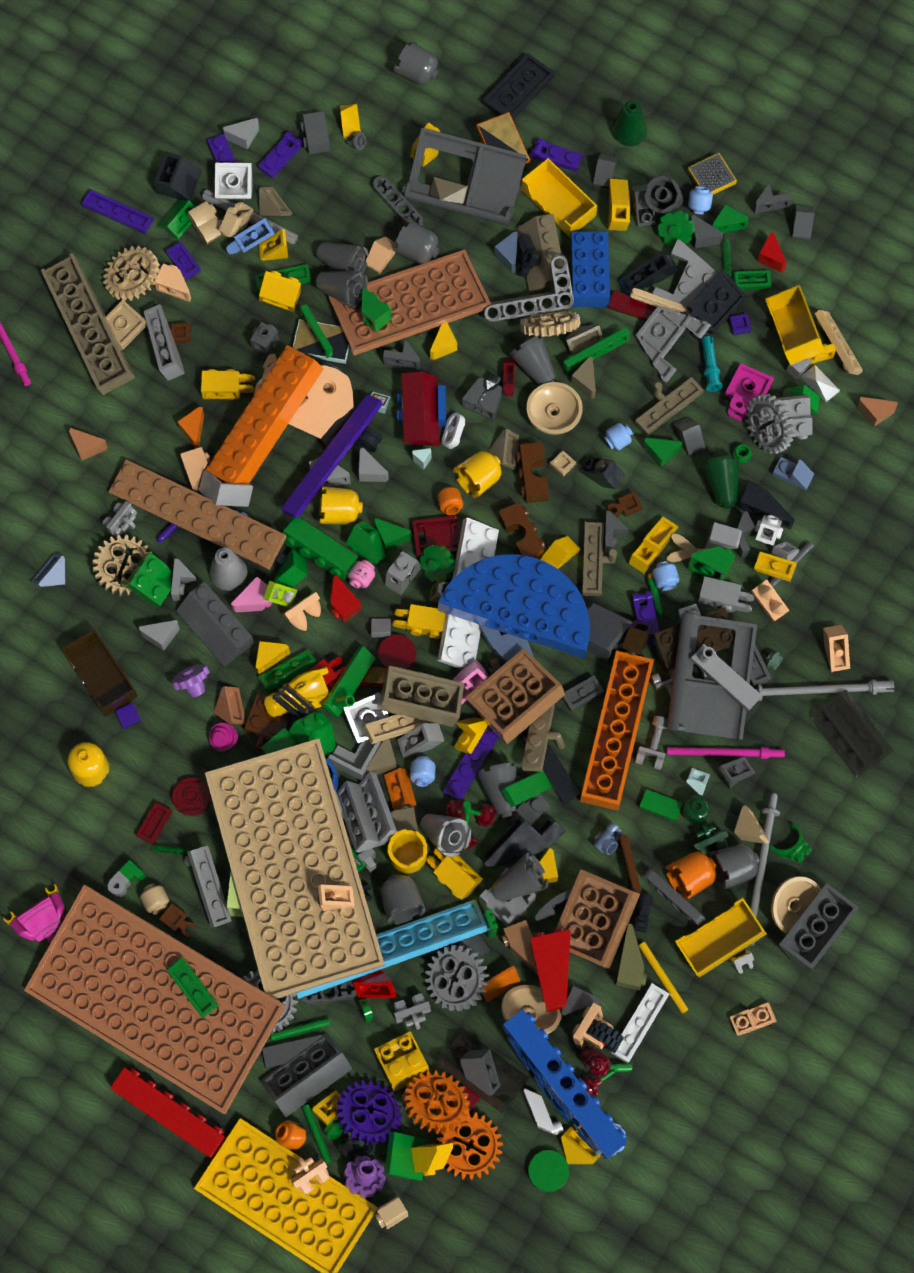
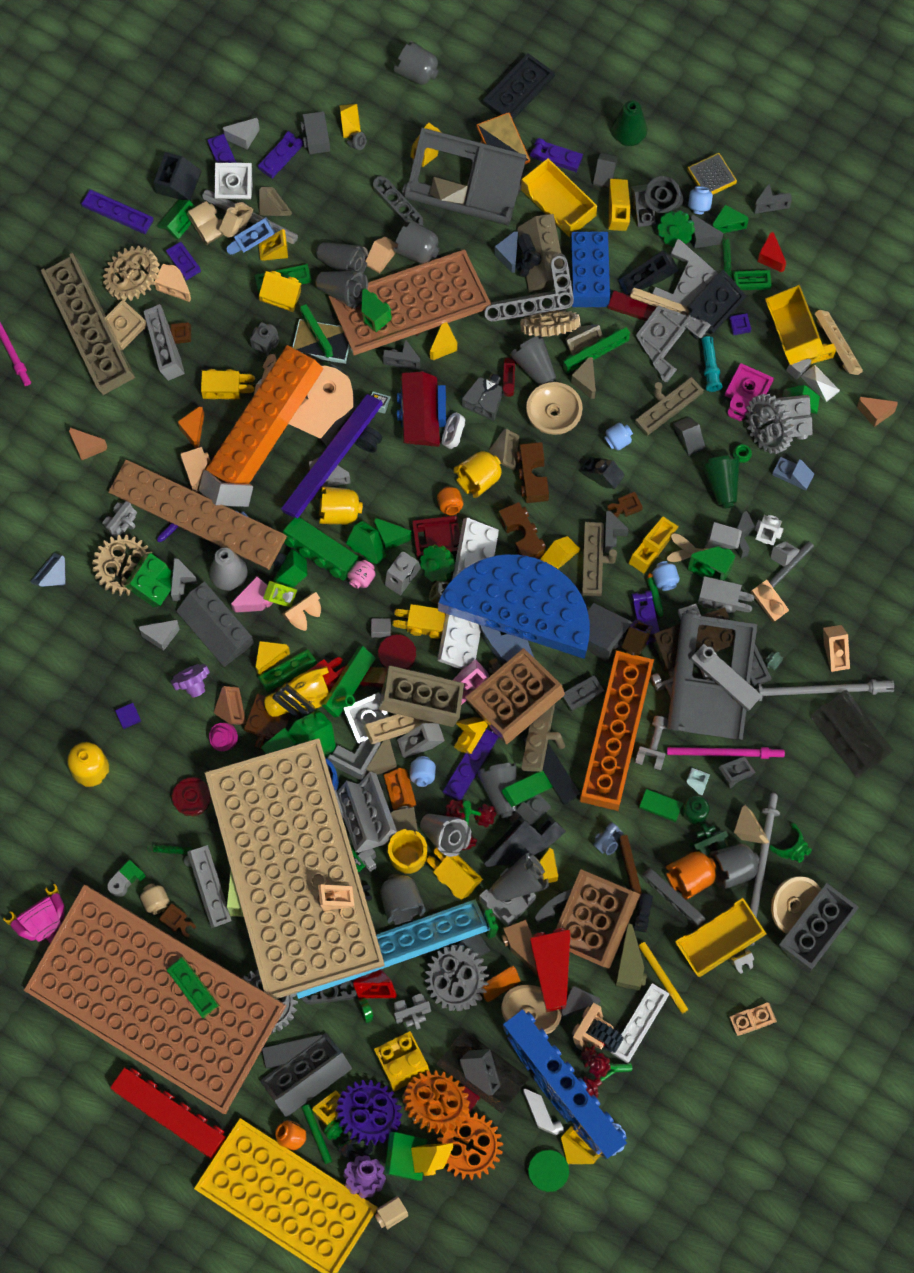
(99, 672): dark brown piece -> none
(154, 823): dark red tile -> none
(300, 1029): green bar -> none
(302, 1179): light nougat hips -> none
(343, 601): red slope -> none
(370, 469): light grey slope -> none
(422, 457): light aqua slope -> none
(562, 463): tan tile -> none
(662, 450): green slope -> none
(760, 503): black slope -> none
(775, 566): yellow plate -> none
(803, 221): dark grey slope -> none

